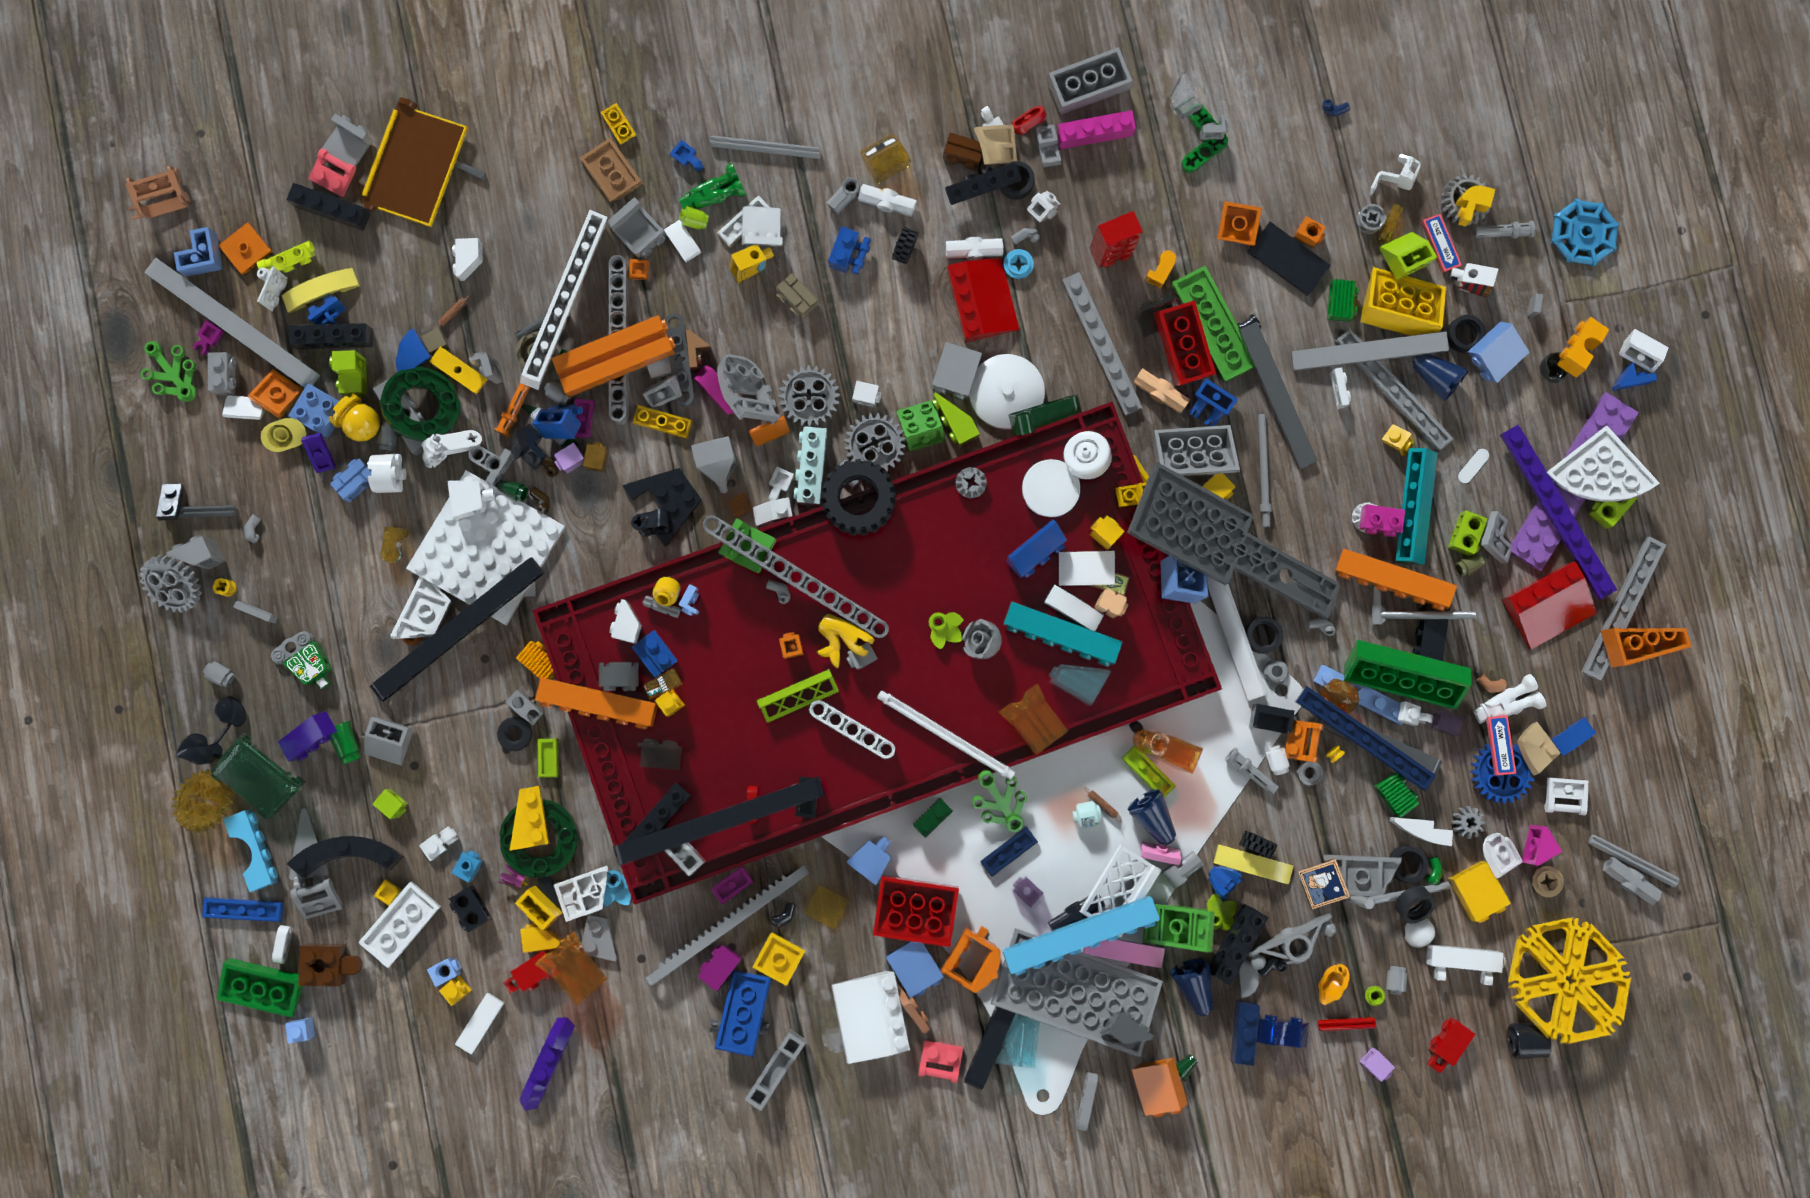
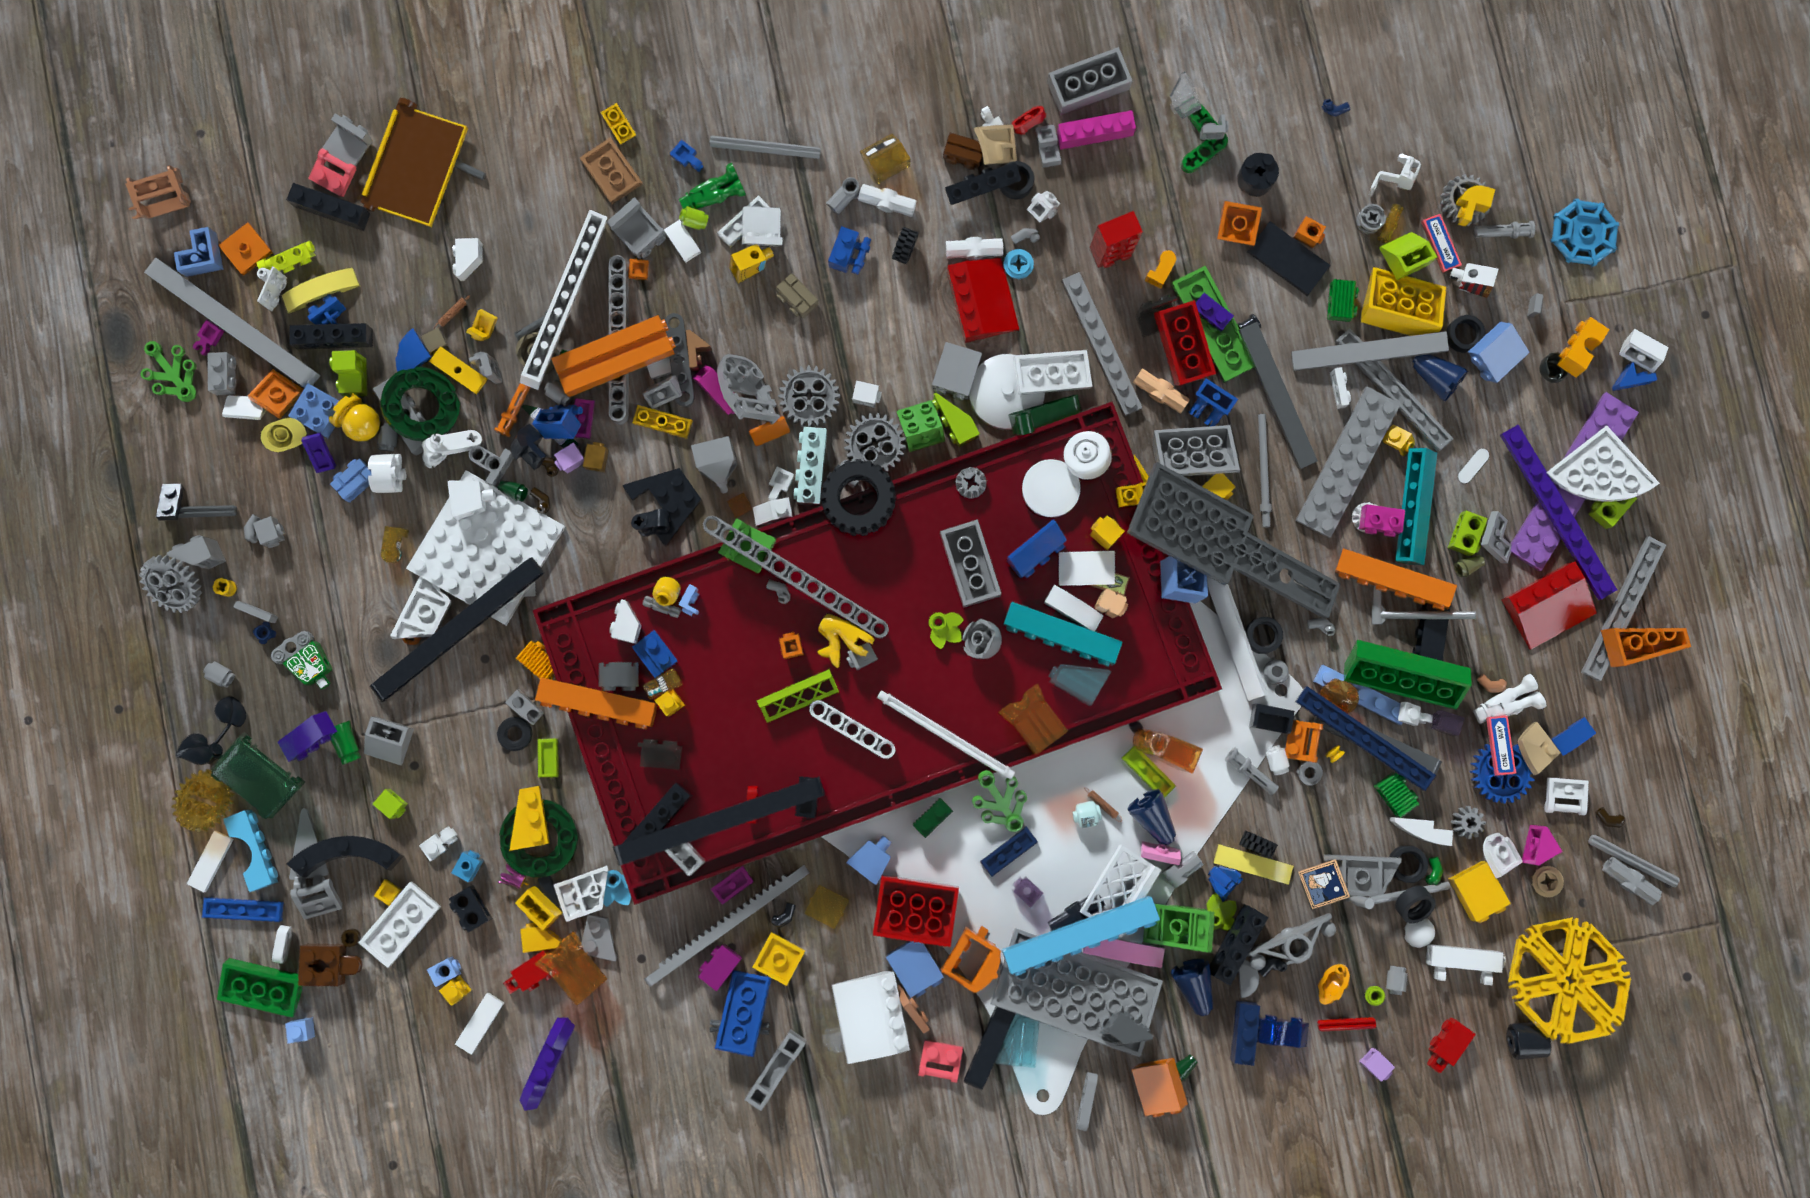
(210, 861): none -> white tile
(258, 632): none -> dark blue plate
(269, 532): none -> light grey brick
(344, 937): none -> dark brown bush
(482, 326): none -> yellow bracket
(970, 563): none -> light grey brick
(1052, 372): none -> white plate
(1213, 312): none -> dark purple plate
(1252, 183): none -> black brick
(1348, 462): none -> light grey plate
(1608, 820): none -> dark brown arm

